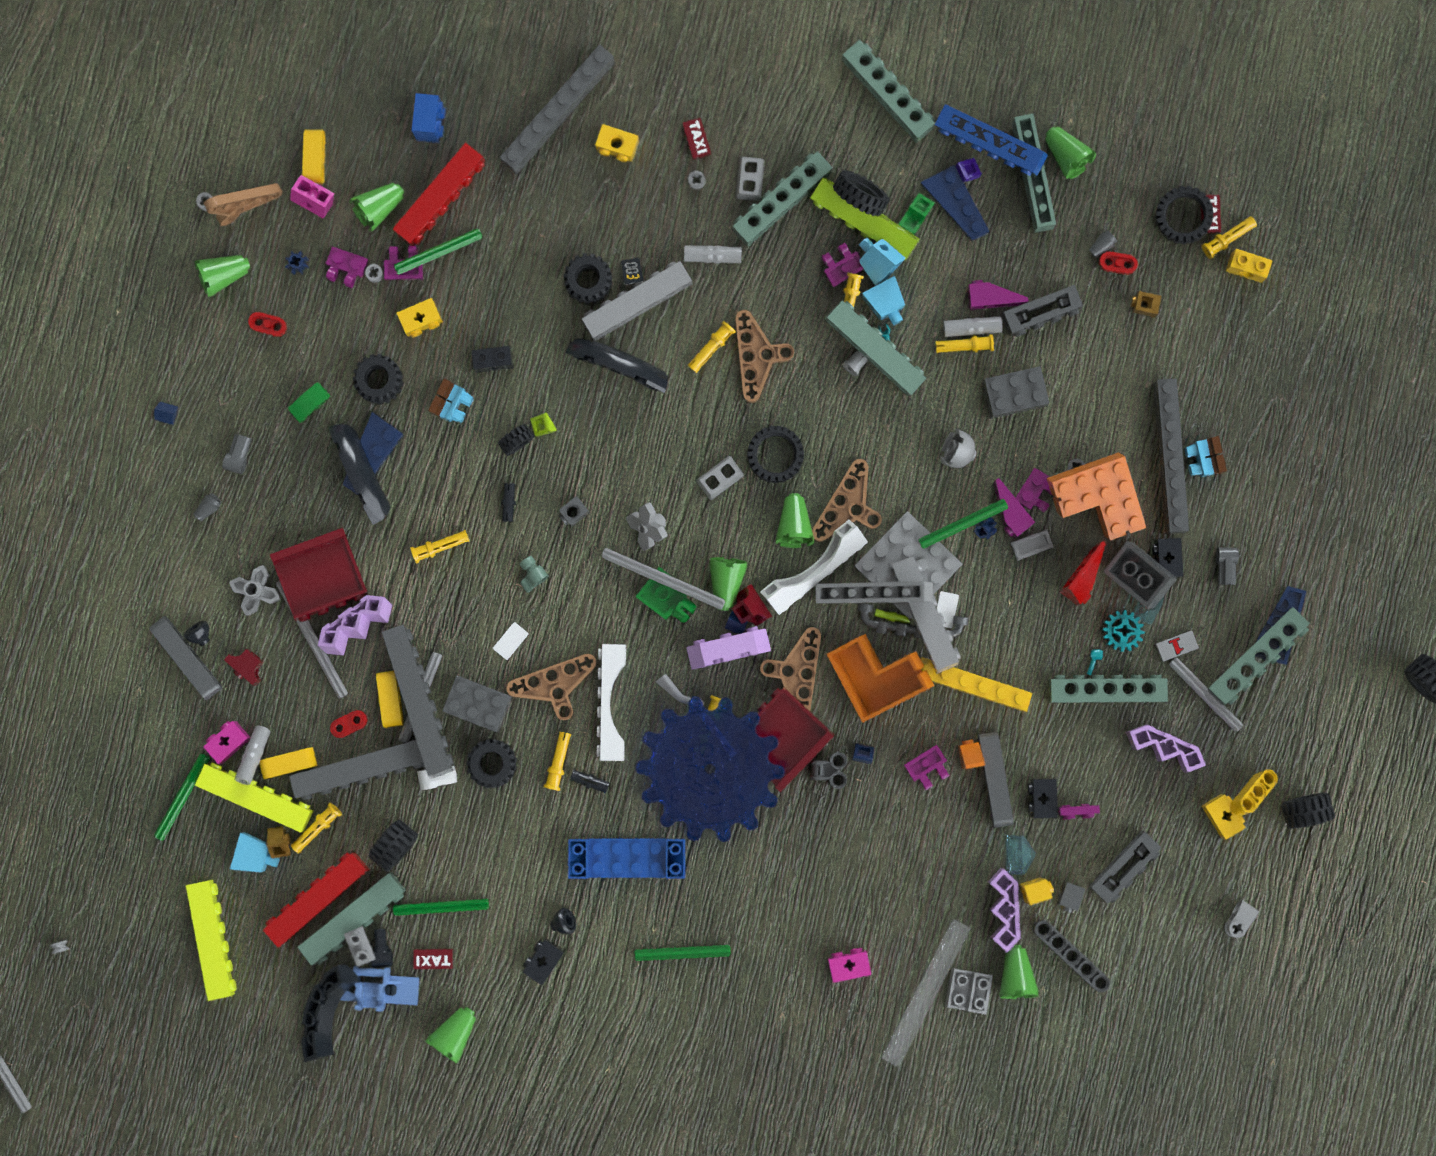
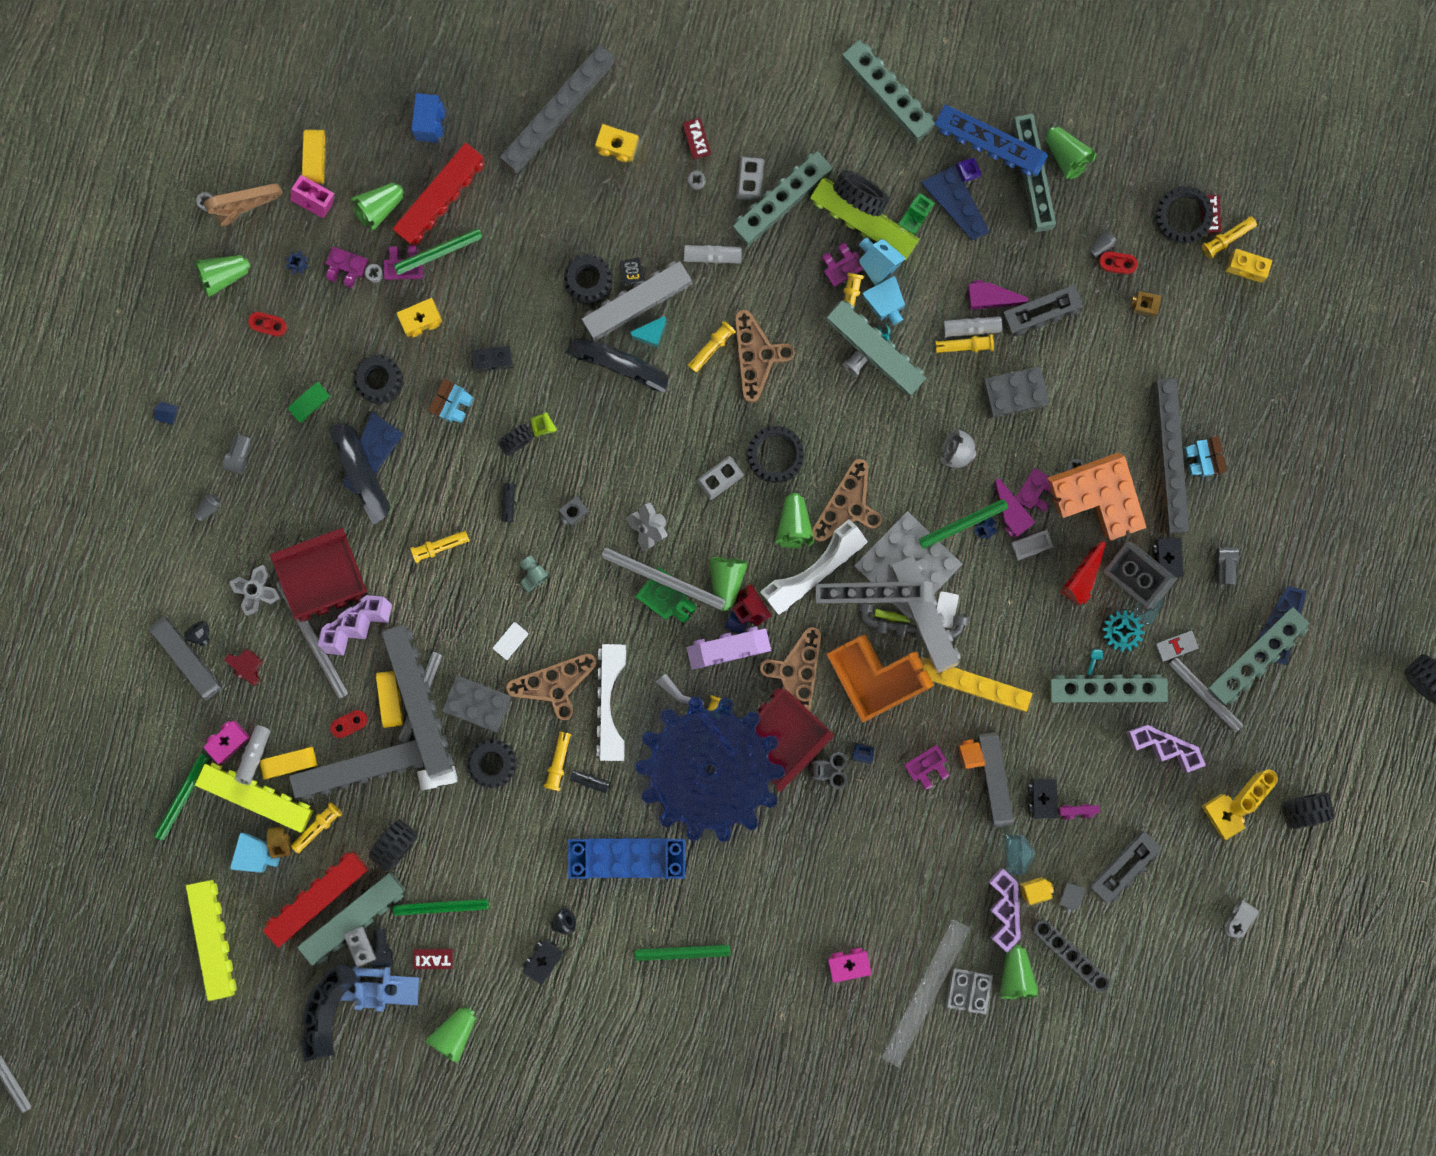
(59, 947): light grey bush -> none
(651, 332): none -> teal slope

